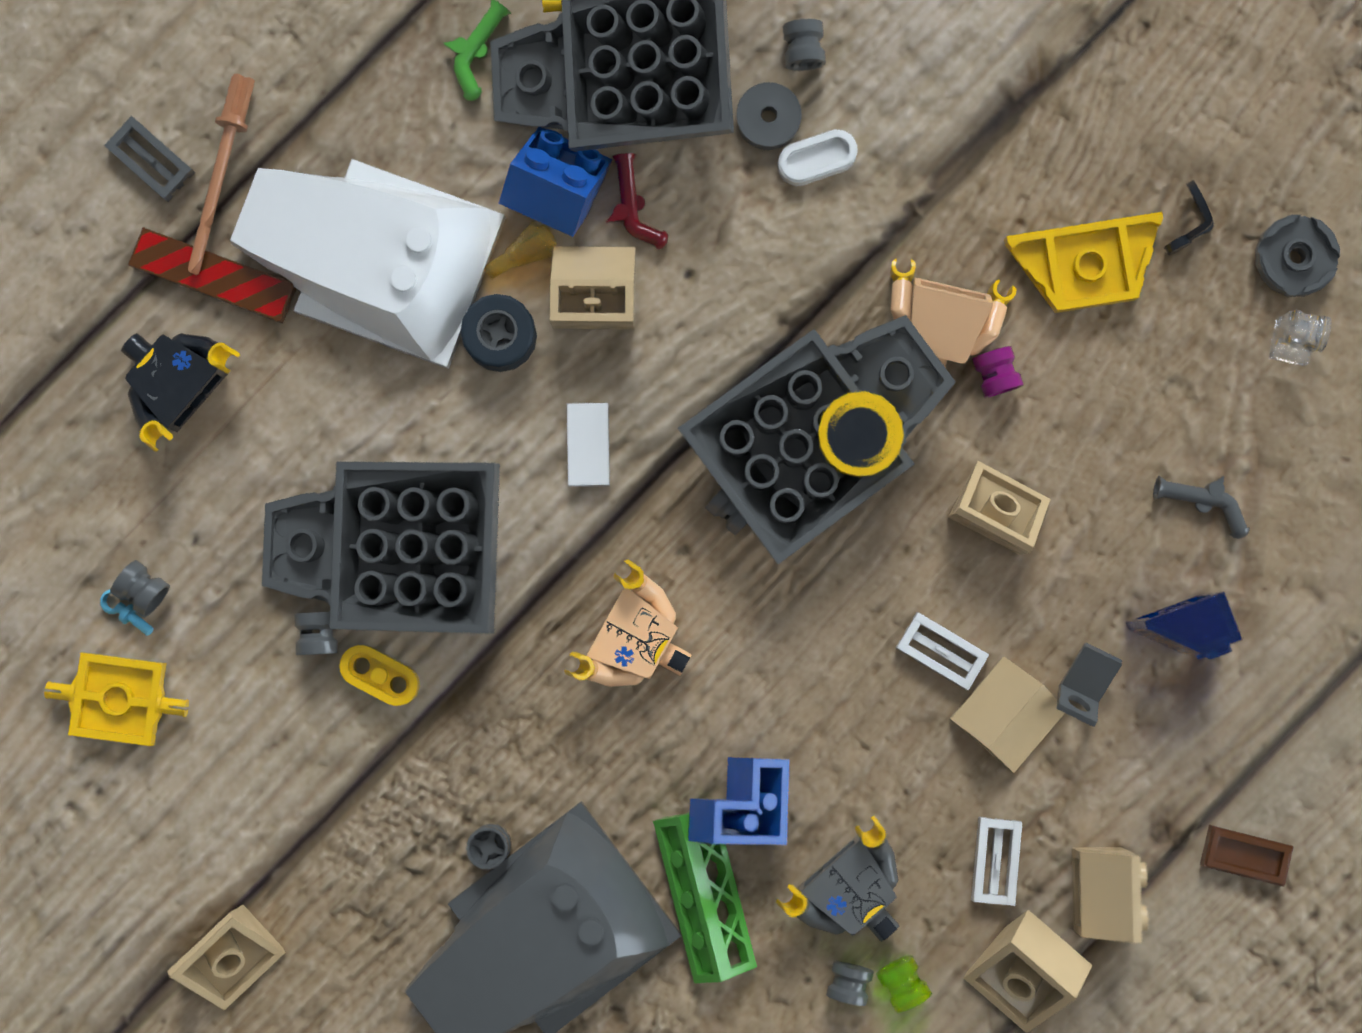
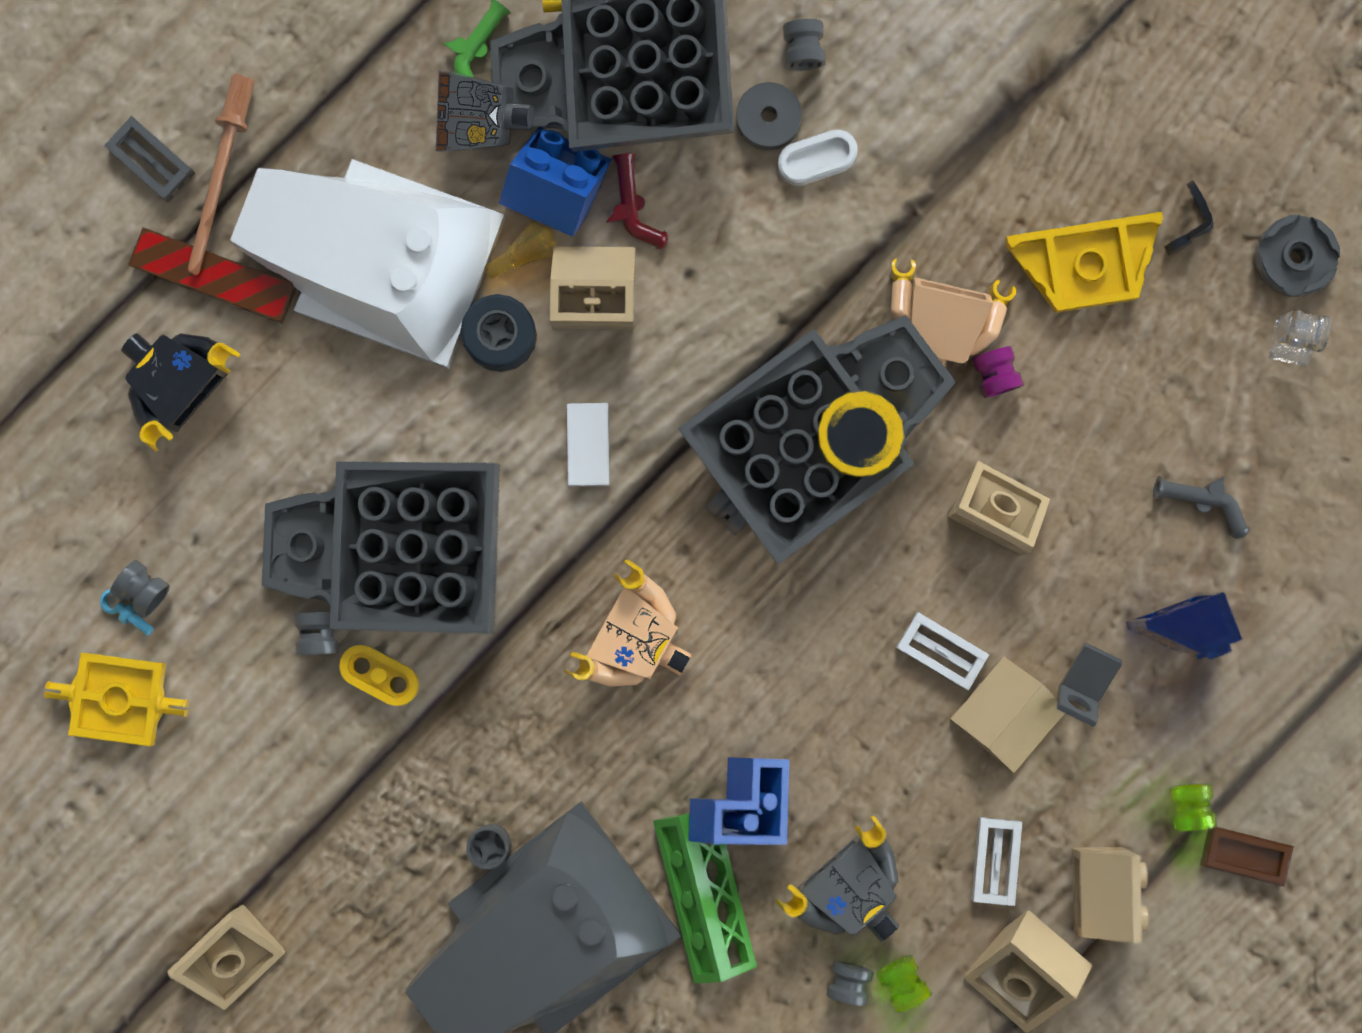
(476, 113): none -> torso
(1193, 807): none -> clear neon green wheel

